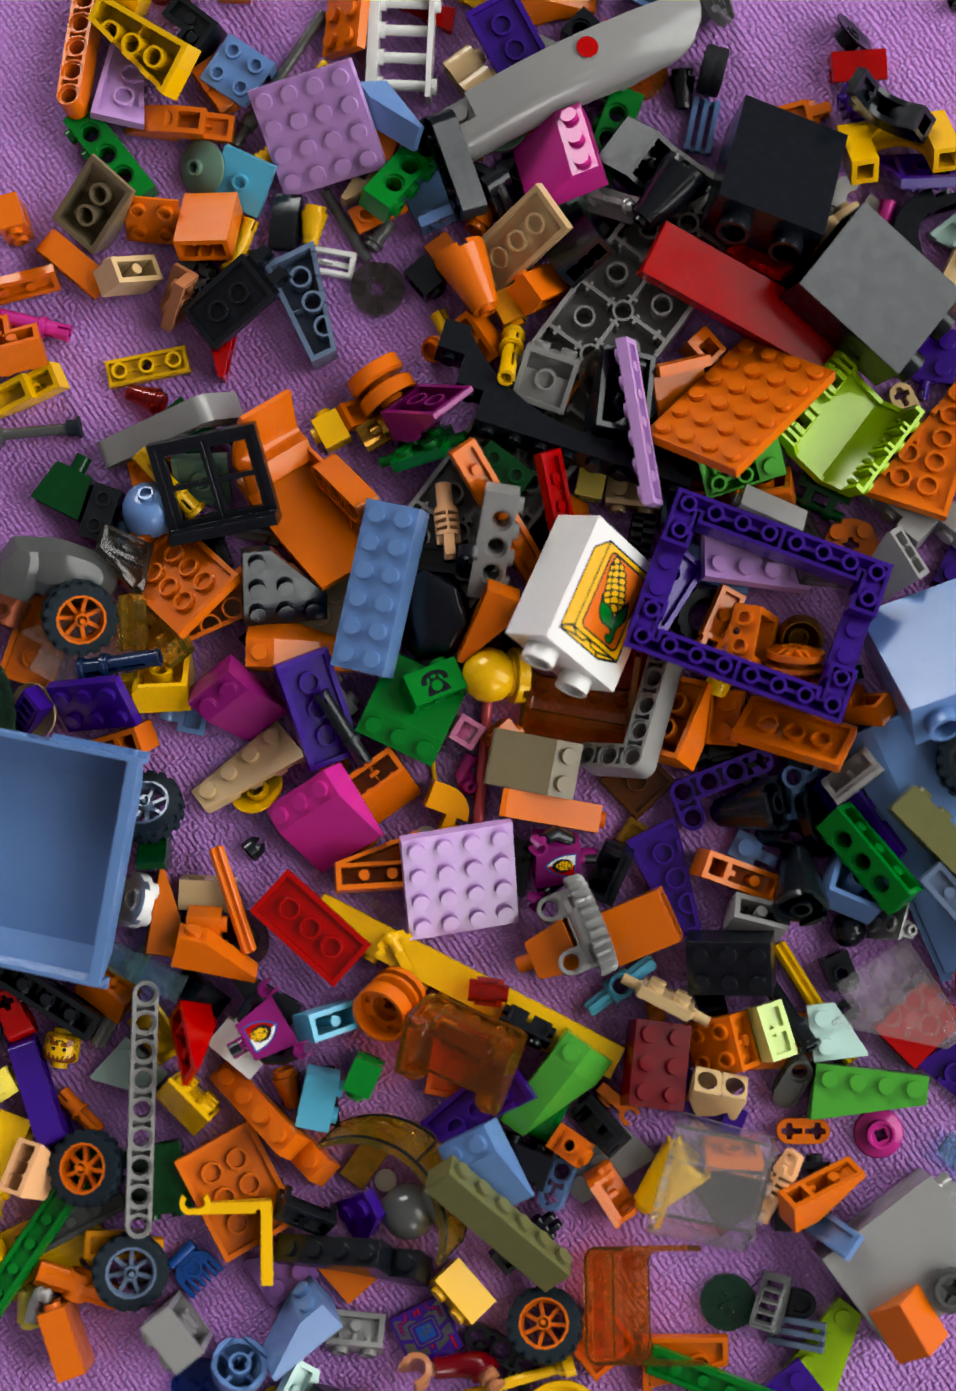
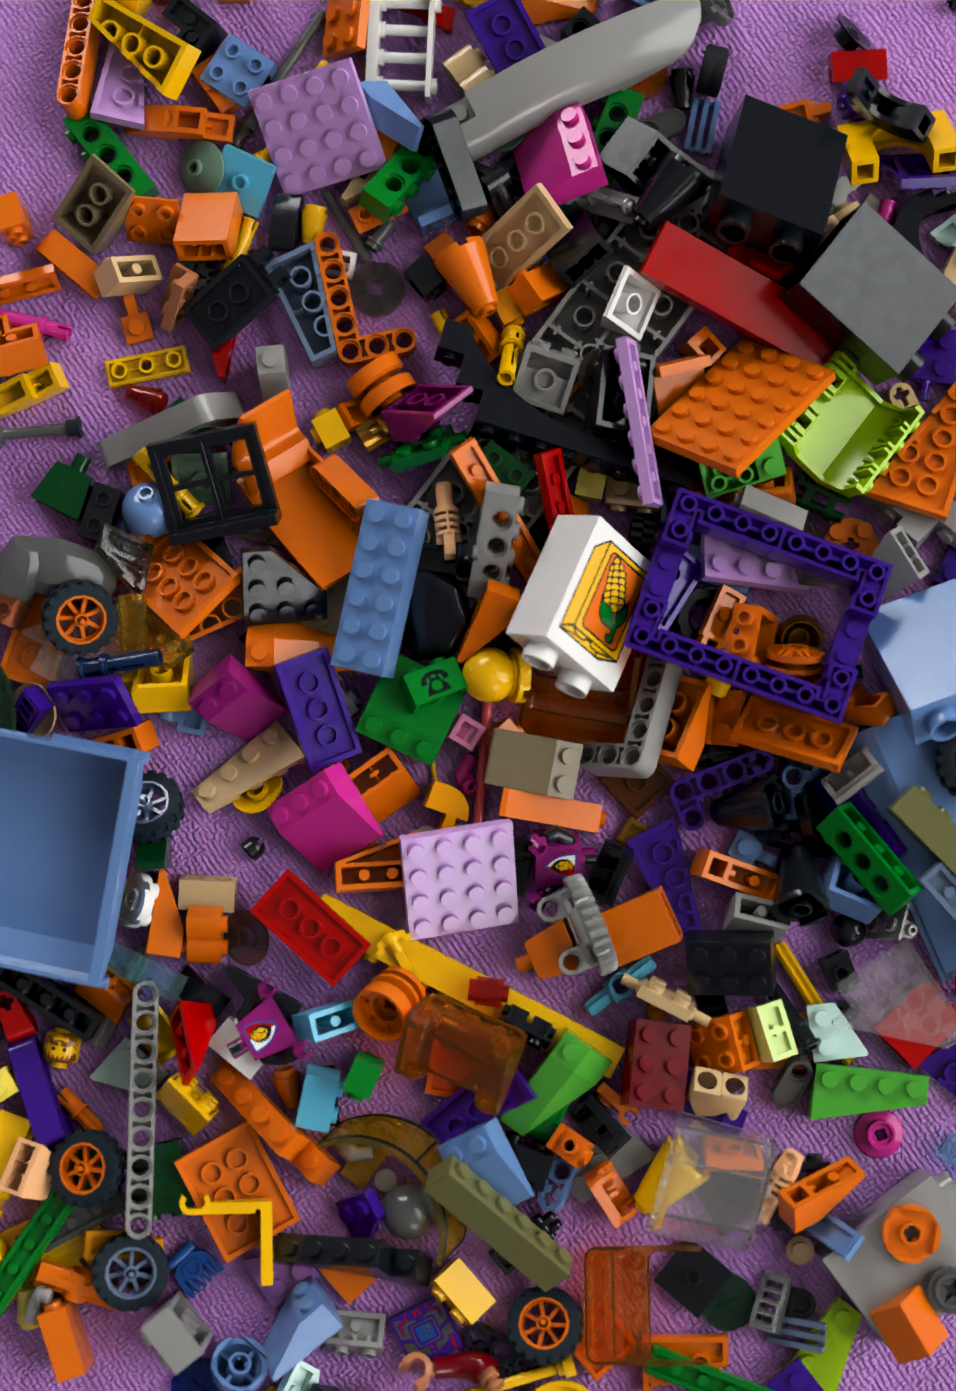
(136, 325): none -> orange plate
(208, 953): orange slope -> none
(232, 899): orange axle -> none
(272, 370): none -> light grey slope
(303, 1213): black hinge -> none
(344, 730): black pin -> none
(345, 312): none -> orange beam
(353, 1153): none -> light grey arm
(429, 348): orange plate -> none
(587, 46): red sticker -> none
(630, 305): none -> white slope
(668, 122): none -> dark grey piece
(693, 1278): none -> black plate
(799, 1249): none -> tan plate
(802, 1137): orange beam -> none
(923, 1222): none -> orange plate

